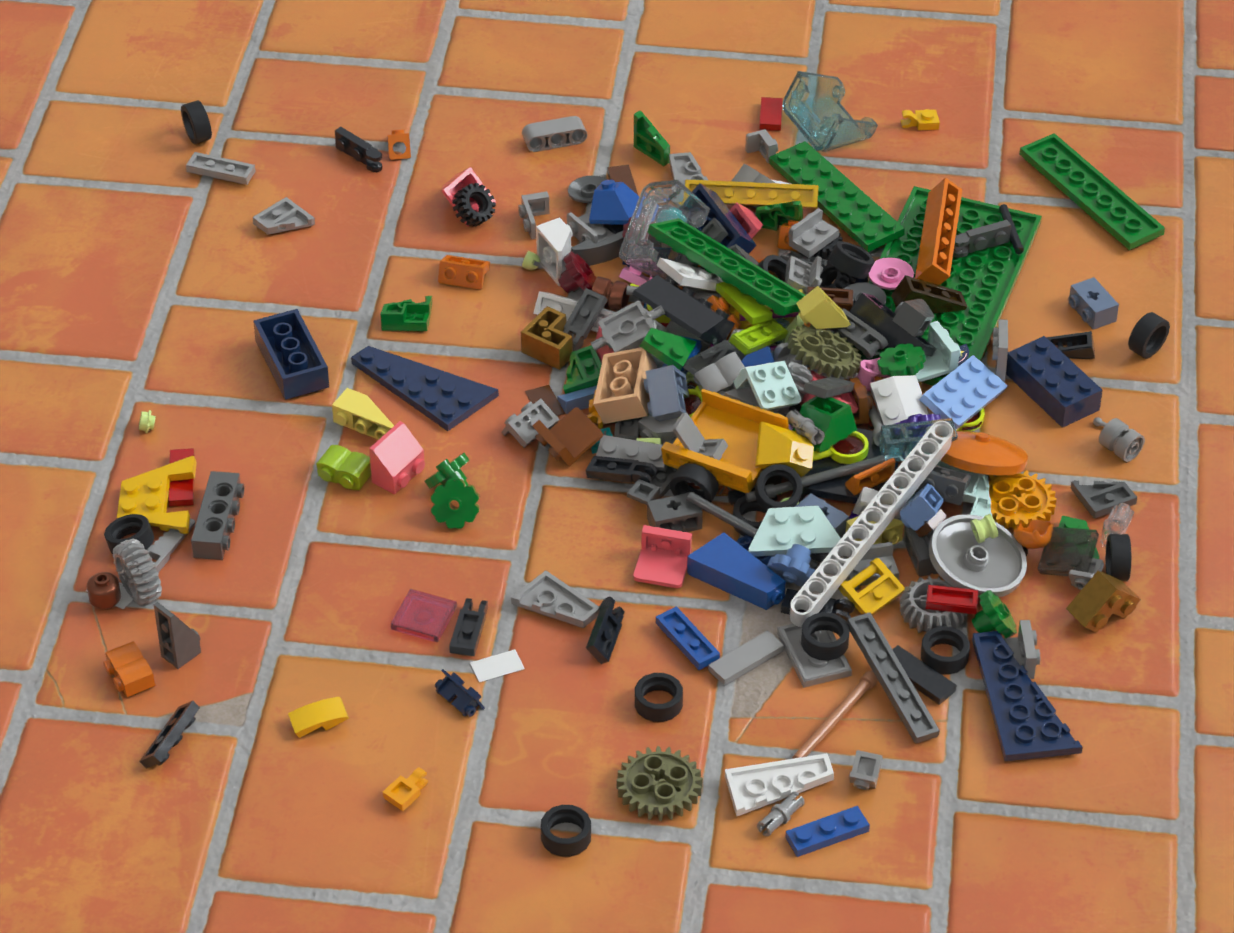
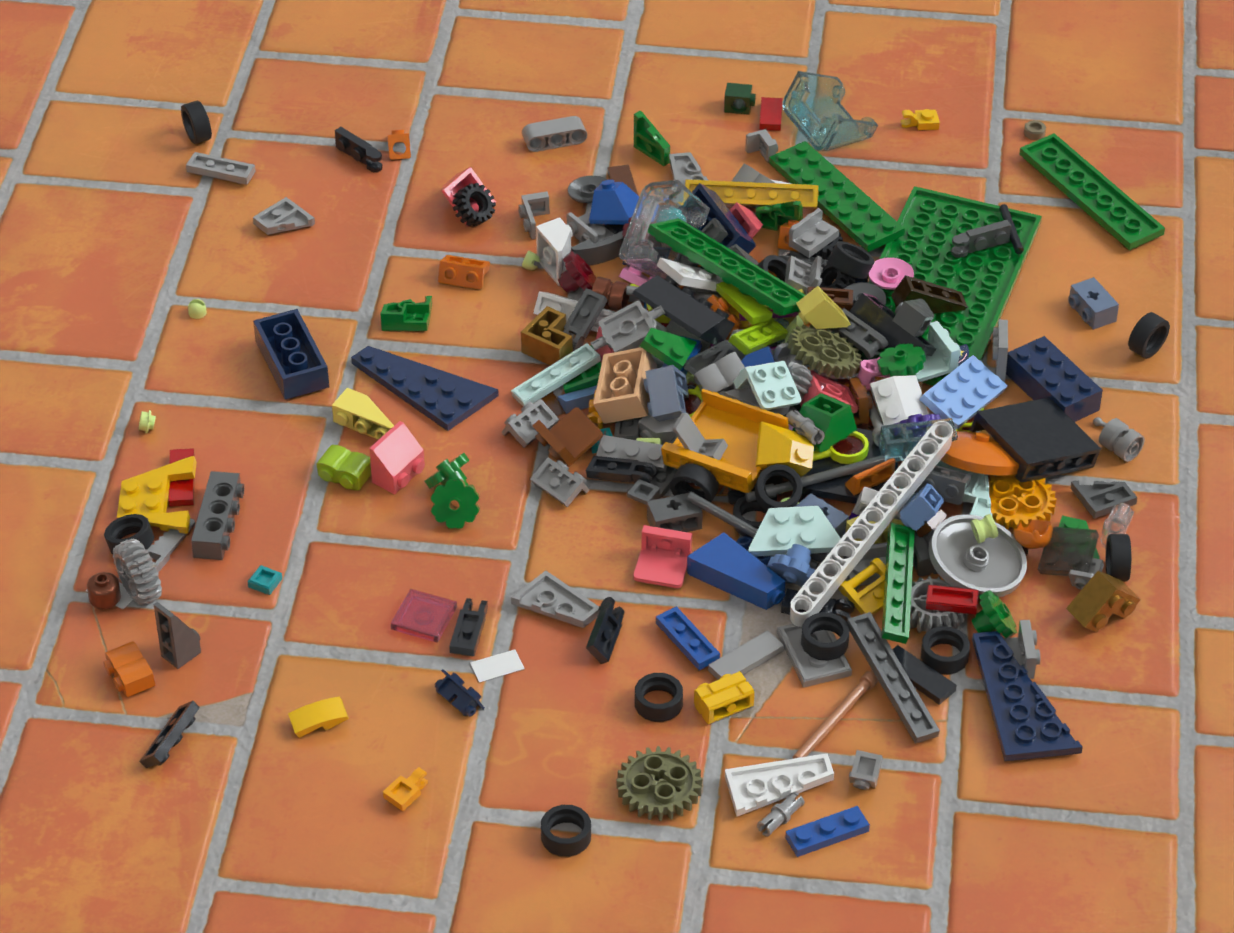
(197, 309): none -> yellowish green hinge
(265, 580): none -> teal tile
(556, 375): none -> light aqua tile
(558, 481): none -> light grey bracket
(723, 697): none -> yellow brick
(739, 98): none -> dark green brick
(828, 387): dark grey tile -> none
(898, 583): none -> green plate
(939, 233): orange brick -> none
(1034, 130): none -> dark tan tile
(1038, 438): none -> black panel
(1078, 345): black slope -> none

